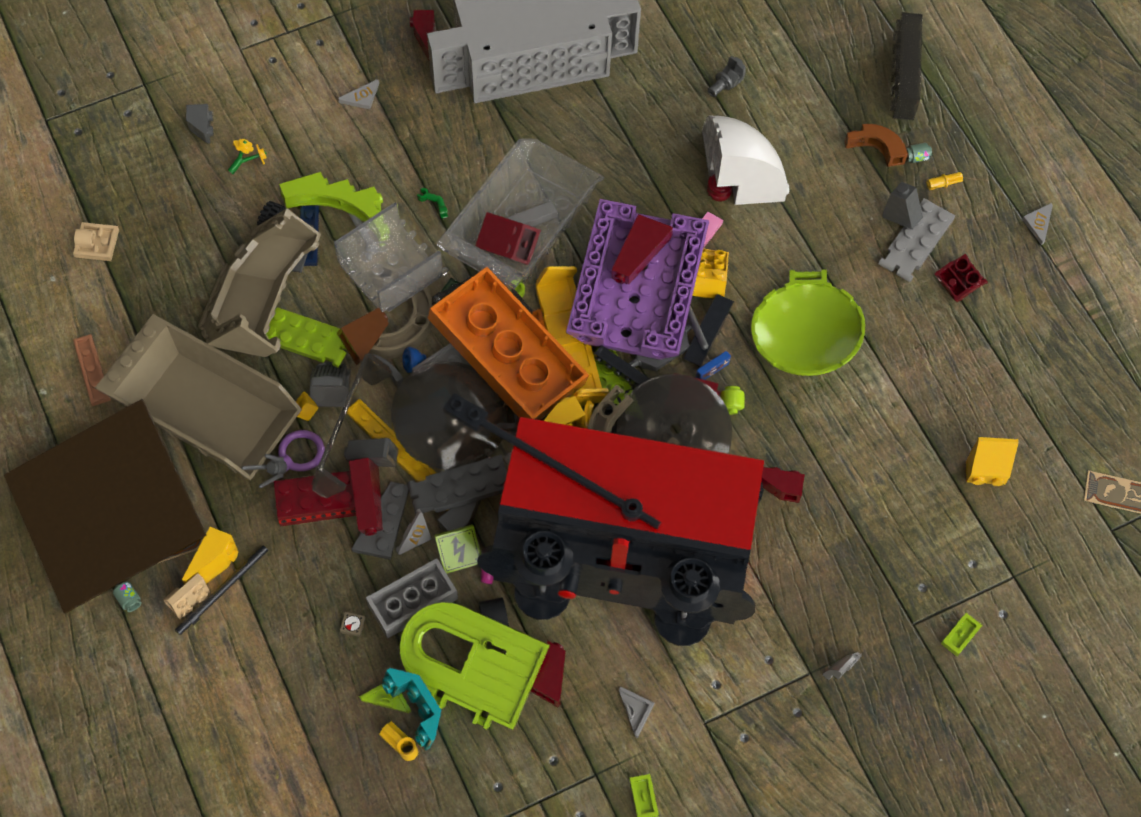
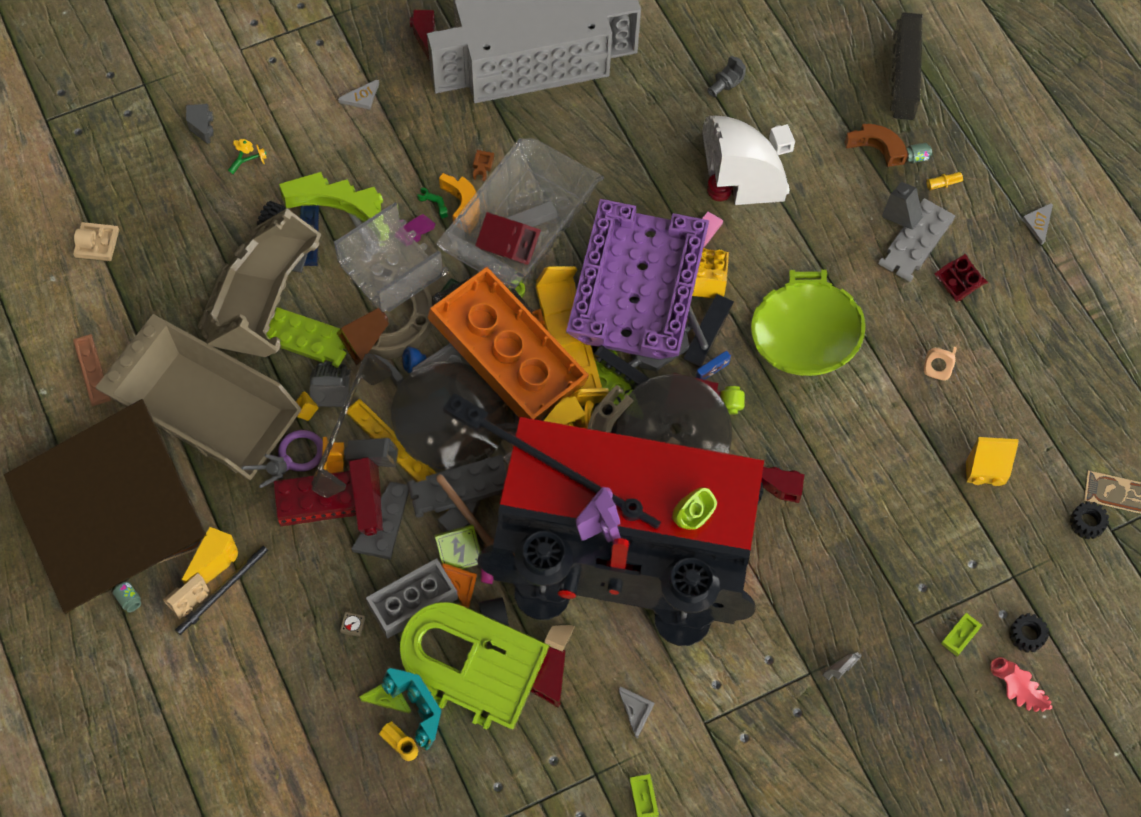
(336, 458): none -> light orange panel
(415, 534): light grey tile -> none
(420, 225): none -> magenta slope
(461, 189): none -> light orange arch
(463, 582): none -> orange tile
(464, 510): none -> medium nougat piece
(482, 163): none -> dark orange plate
(559, 636): none -> tan slope
(599, 517): none -> medium lavender piece
(641, 246): dark red slope -> none
(695, 509): none -> lime piece
(782, 139): none -> white brick
(947, 356): none -> light nougat piece
(1020, 686): none -> coral plant
(1037, 625): none -> black tyre
(1084, 529): none -> black tyre

